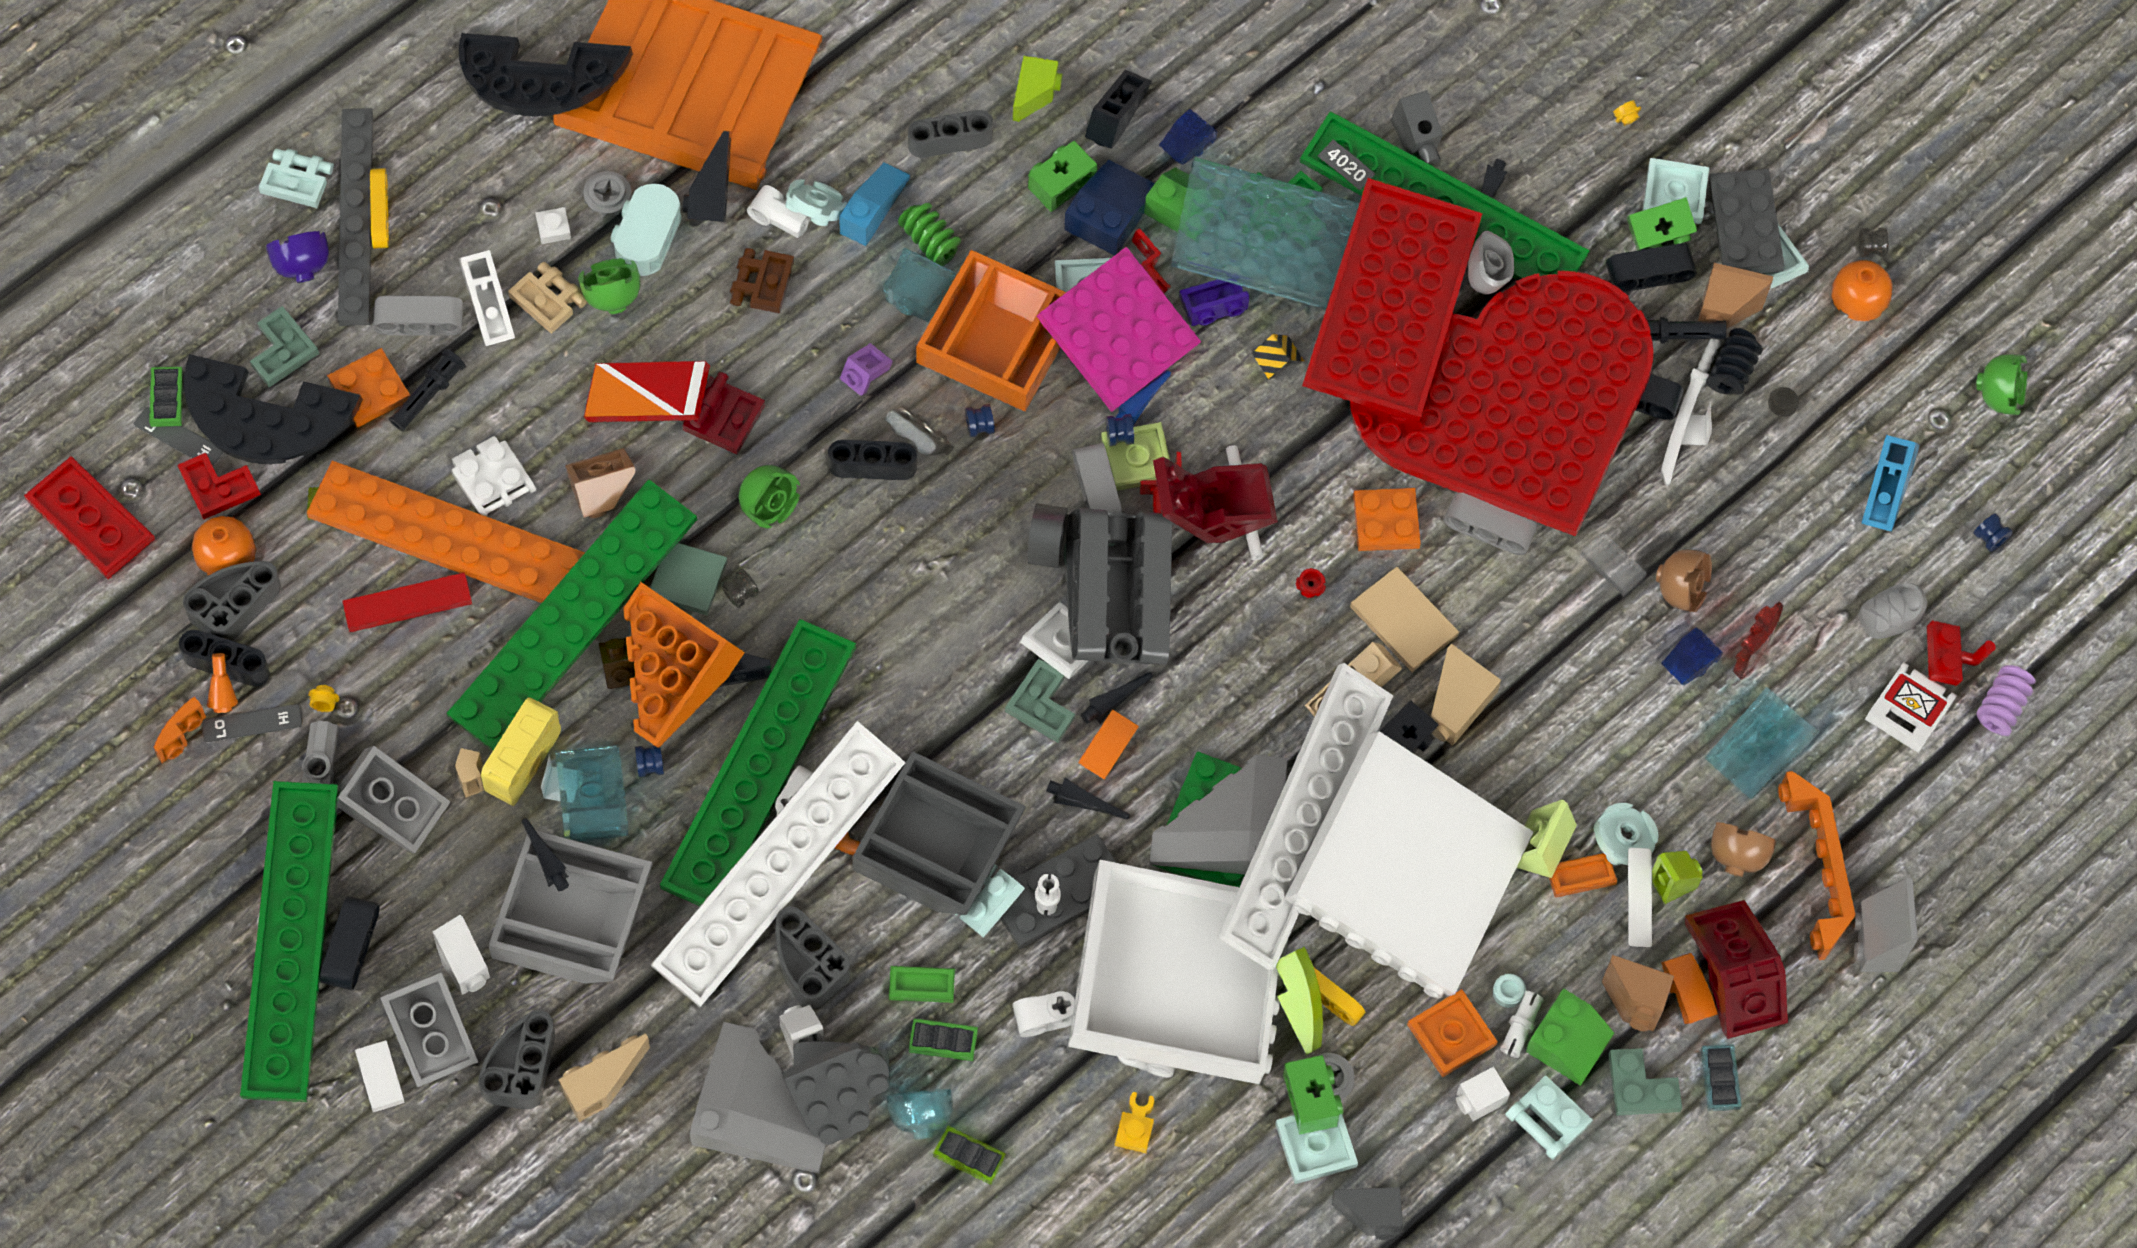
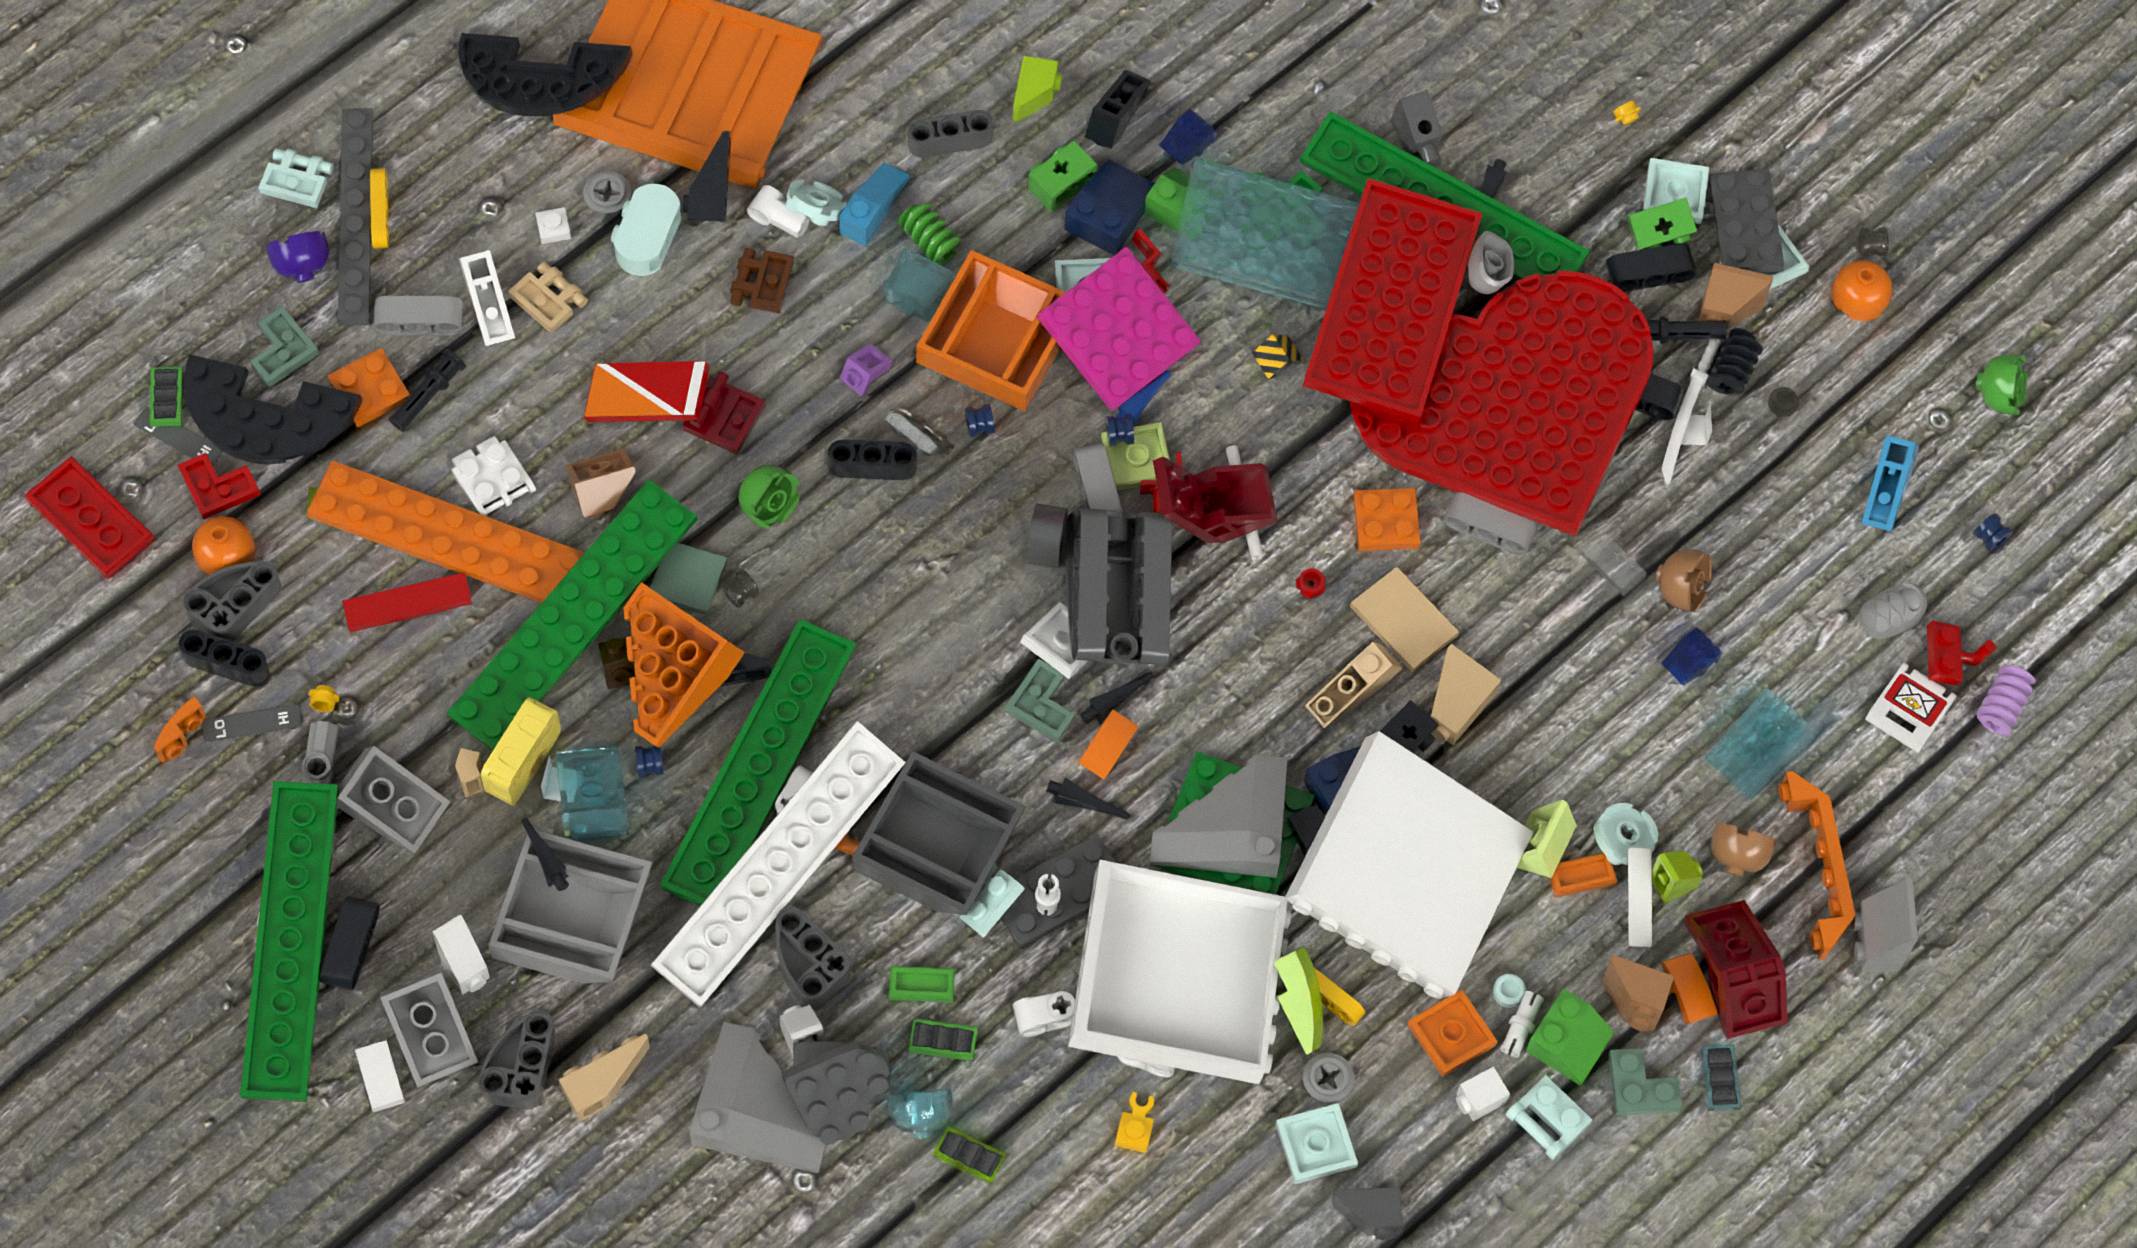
(221, 693): orange cone -> none
(611, 285): bright green cylinder -> none
(1213, 301): dark purple bracket -> none
(1259, 914): white plate -> none
(1310, 1112): bright green brick -> none
(1346, 164): dark grey sticker -> none
(1757, 642): clear red slope -> none

